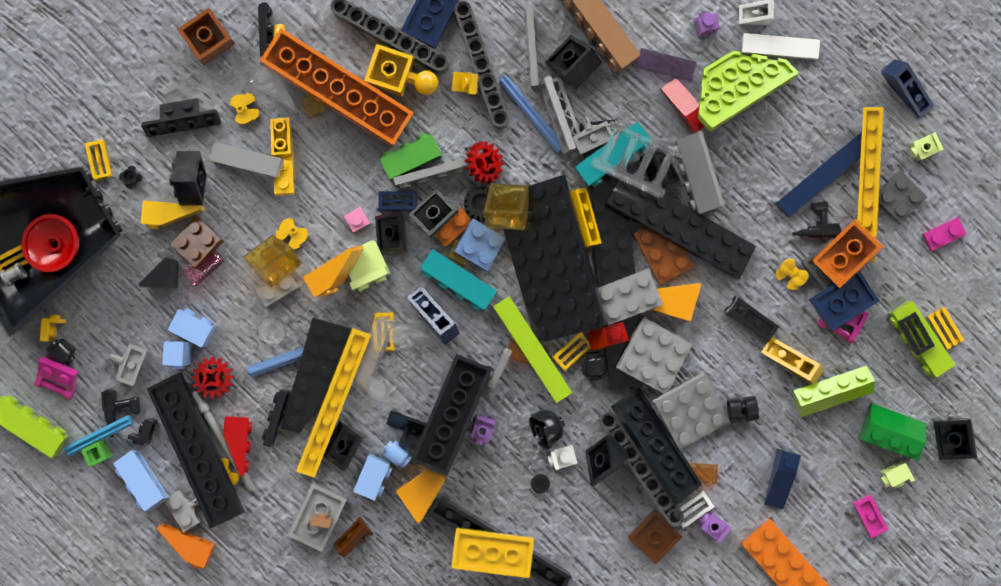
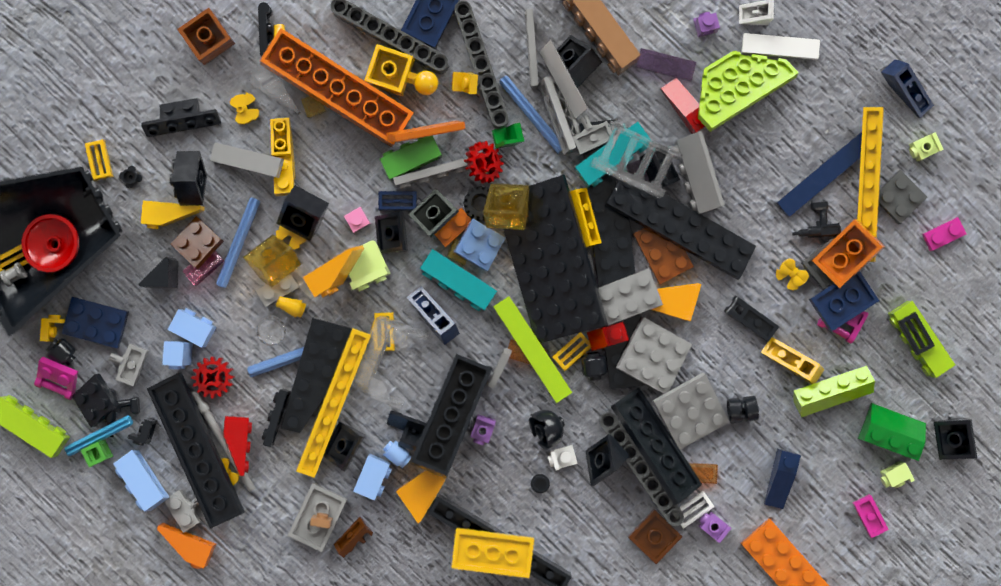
(95, 322): none -> dark blue plate
(95, 400): none -> black plate
(238, 242): none -> medium blue axle
(291, 306): none -> yellow cone
(302, 213): none -> black brick
(425, 131): none -> orange tile
(508, 136): none -> green panel
(563, 79): none -> white sticker
(959, 338): yellow tile -> none

